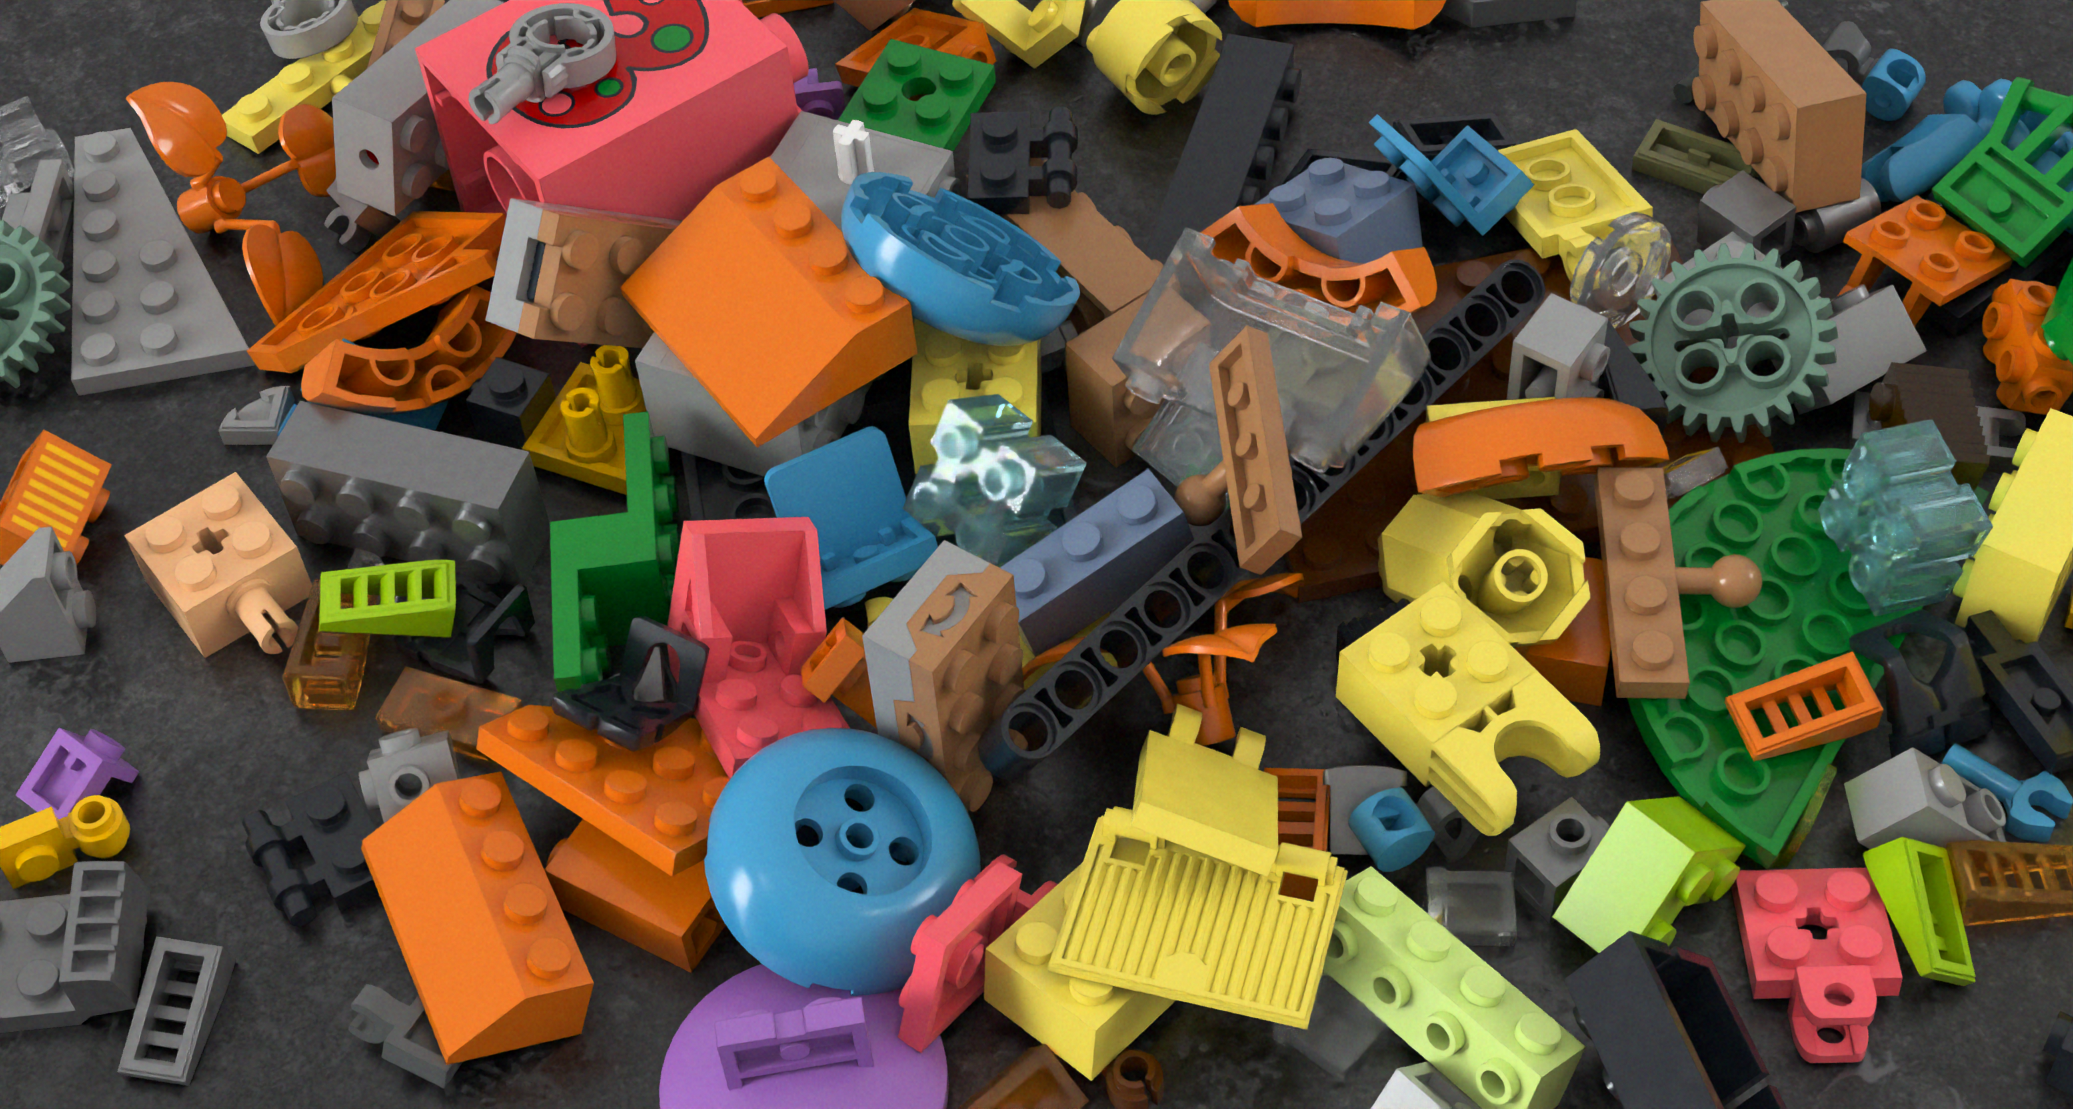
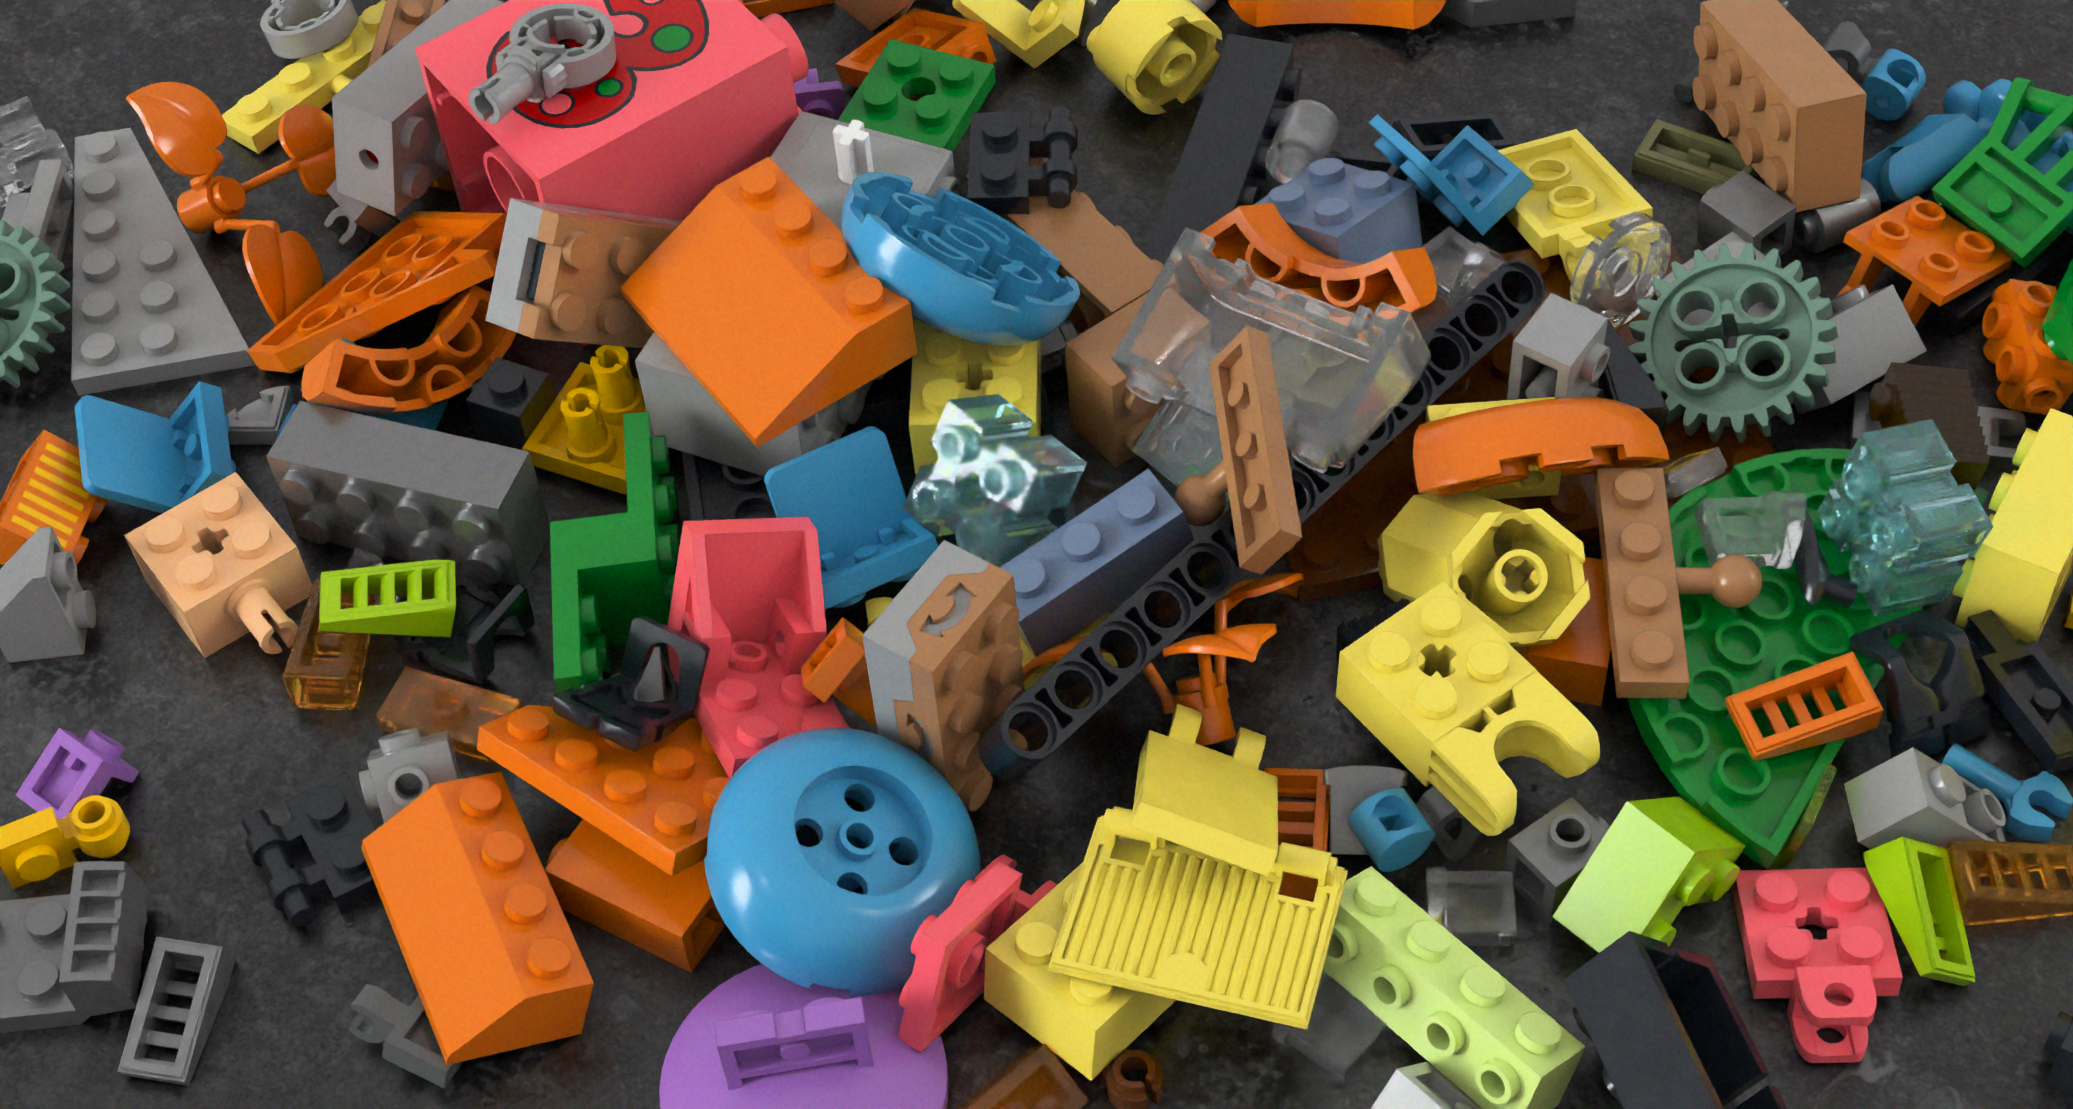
(151, 457): none -> dark azure bracket
(1301, 138): none -> clear brick
(1459, 264): none -> clear tile
(1755, 527): none -> clear tile
(1813, 572): none -> black bar

